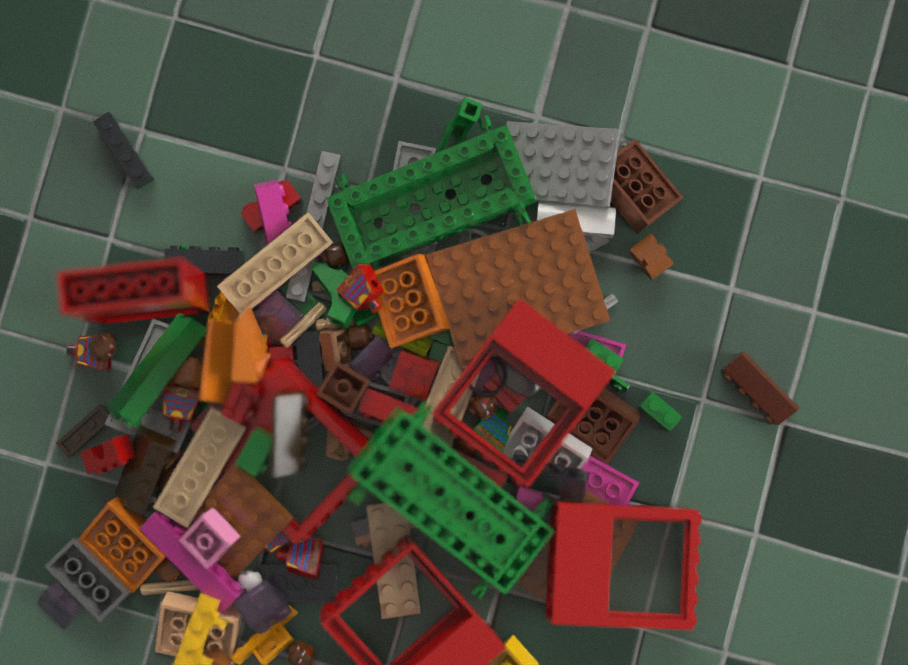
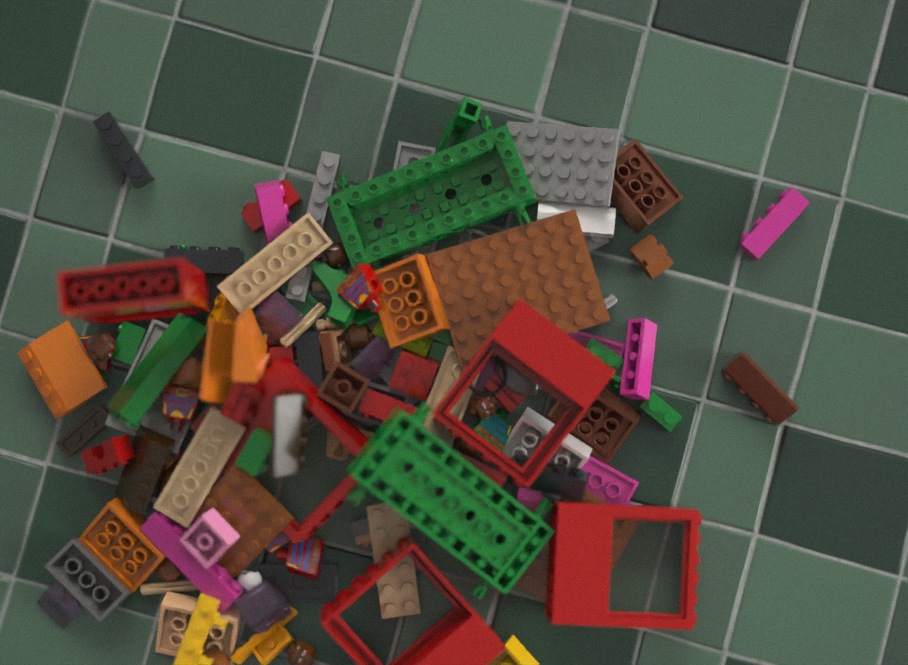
(62, 370): none -> orange slope
(128, 342): none -> green brick
(638, 359): none -> dark pink brick
(773, 224): none -> dark pink brick

